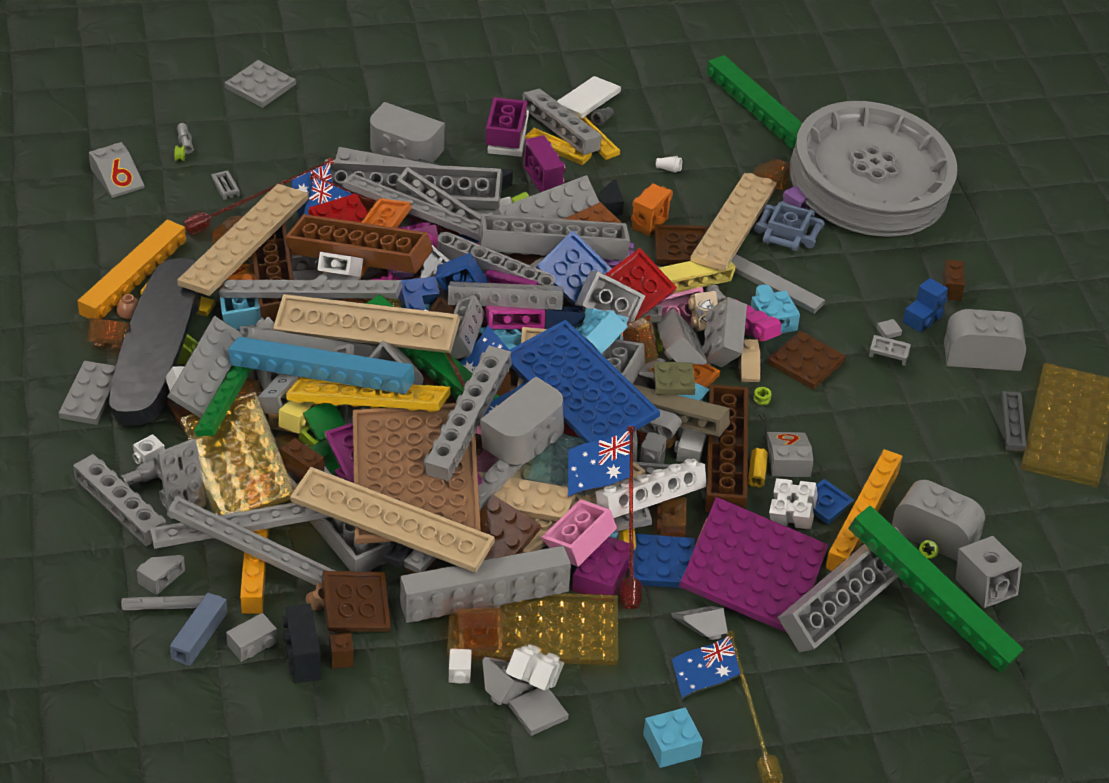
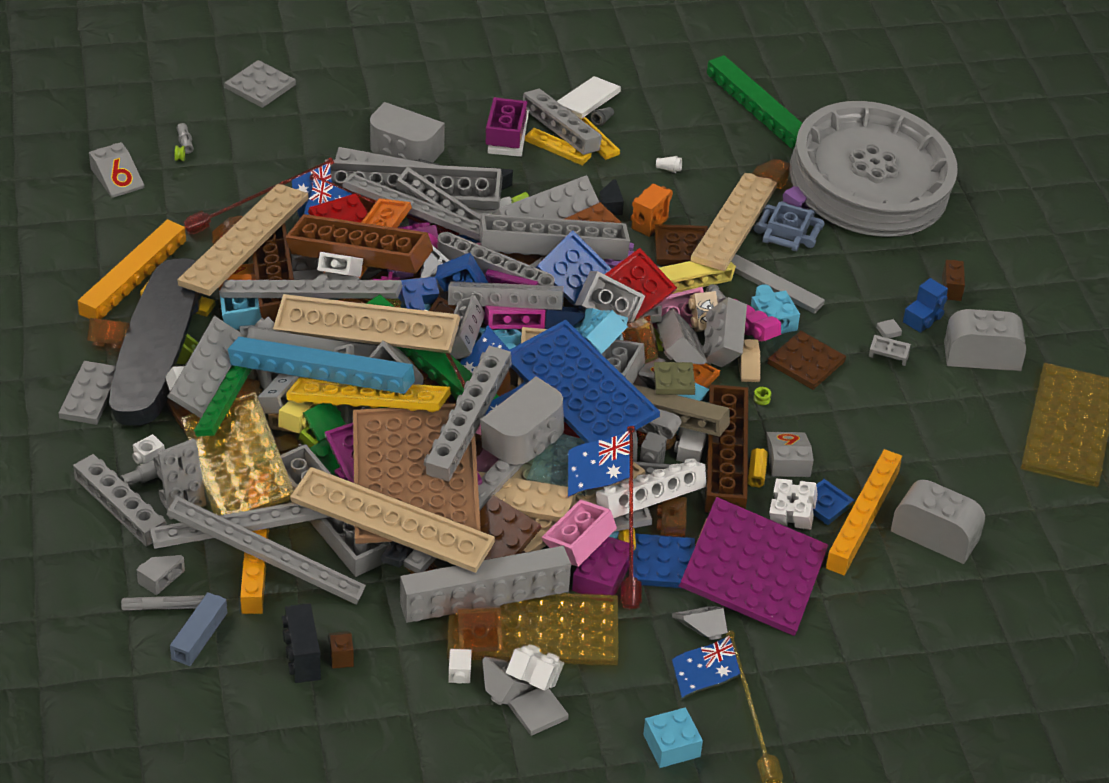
(127, 306): nougat brick -> none
(230, 193): light grey tile -> none
(251, 637): light grey brick -> none
(299, 458): reddish brown brick -> none
(316, 598): medium nougat brick -> none
(355, 601): reddish brown plate -> none
(543, 163): magenta brick -> none
(836, 599): light grey brick -> none
(932, 544): lime bush -> none
(935, 589): green brick -> none
(988, 571): light grey brick -> none
(1013, 421): dark grey plate -> none

